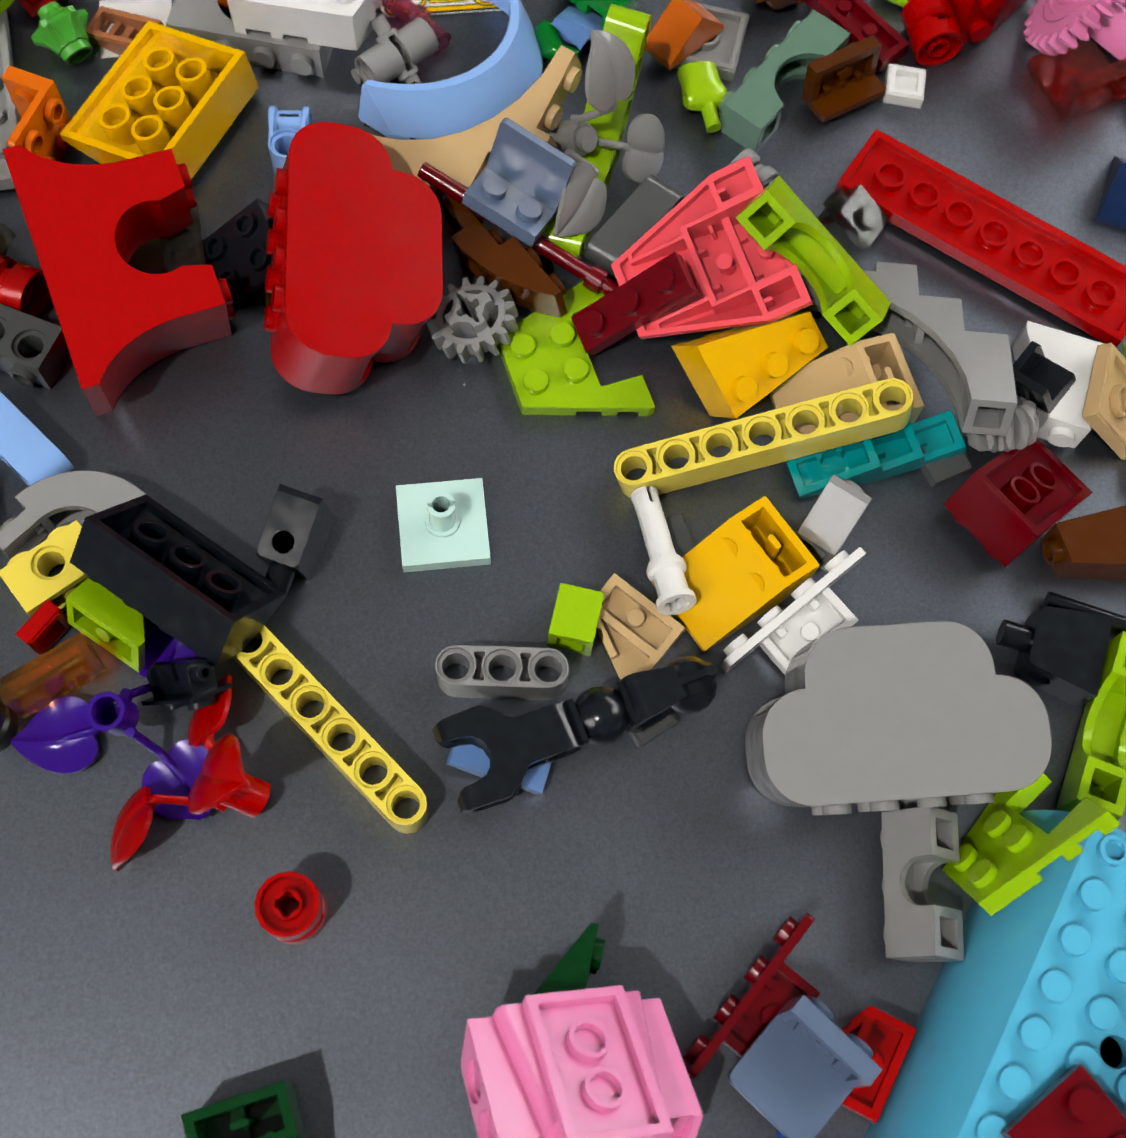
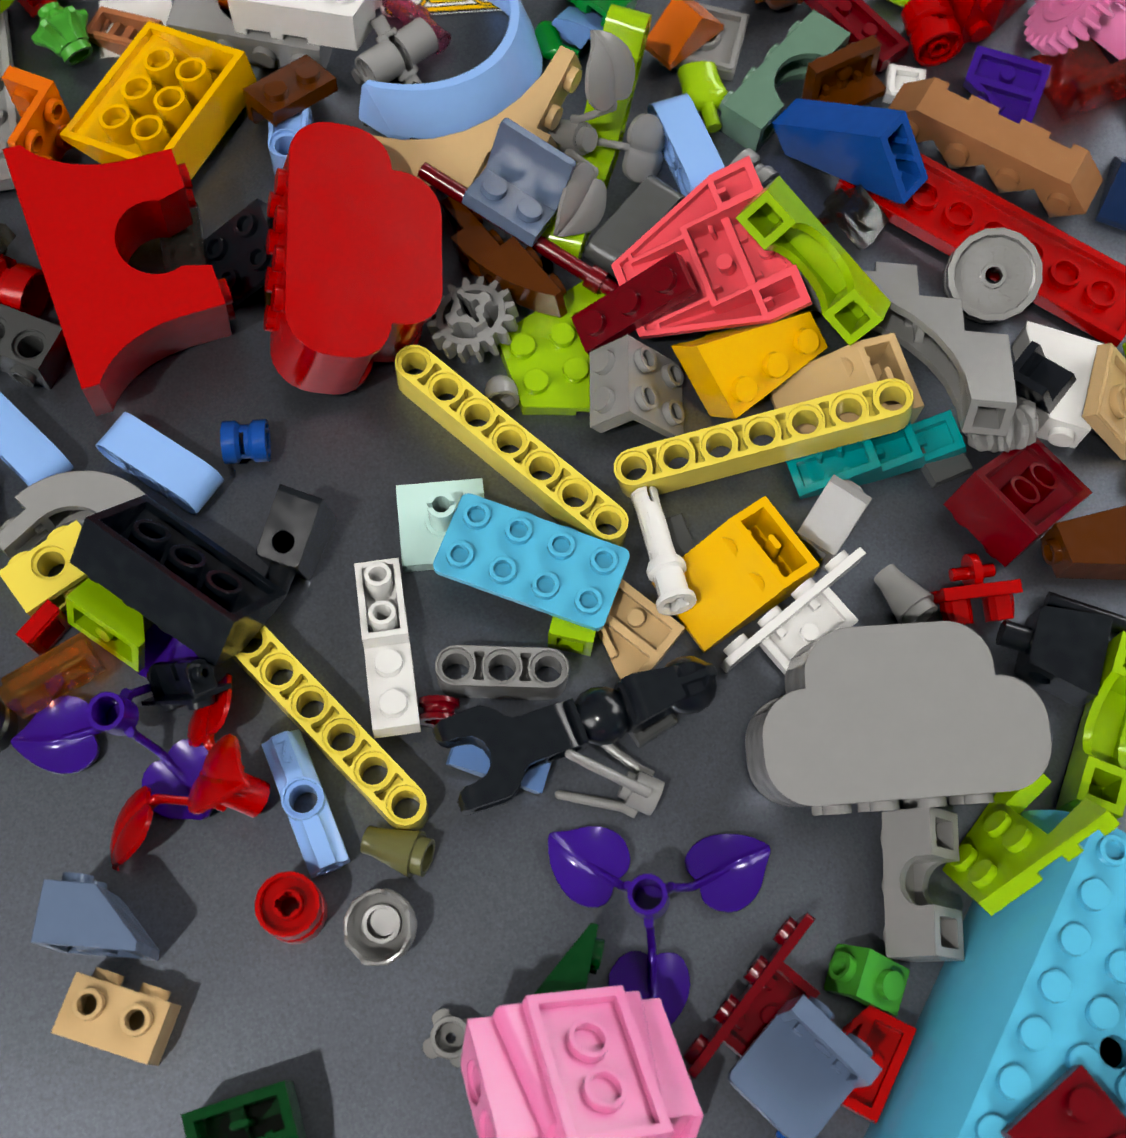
(89, 920): none -> sand blue slope
(117, 1018): none -> tan brick
(159, 463): none -> light blue beam
(245, 441): none -> blue wheel
(288, 91): none -> reddish brown bracket
(314, 830): none -> light blue piece
(379, 927): none -> light grey hair
(387, 648): none -> white slope
(401, 850): none -> olive cone
(437, 708): none -> dark red bush
(437, 1045): none -> light grey plate
(502, 392): none -> light grey hinge
(502, 431): none -> light yellow beam
(531, 561): none -> medium azure bracket
(595, 858): none -> dark purple plant
(637, 385): none -> light grey bracket
(638, 789): none -> light grey plant
(687, 142): none -> light blue beam
(855, 145): none -> blue slope
(867, 978): none -> bright green bracket
(904, 596): none -> light grey cone
(995, 596): none -> red hips
(1003, 253): none -> light grey wheel
(1007, 82): none -> dark purple wing
(1013, 153): none -> medium nougat brick

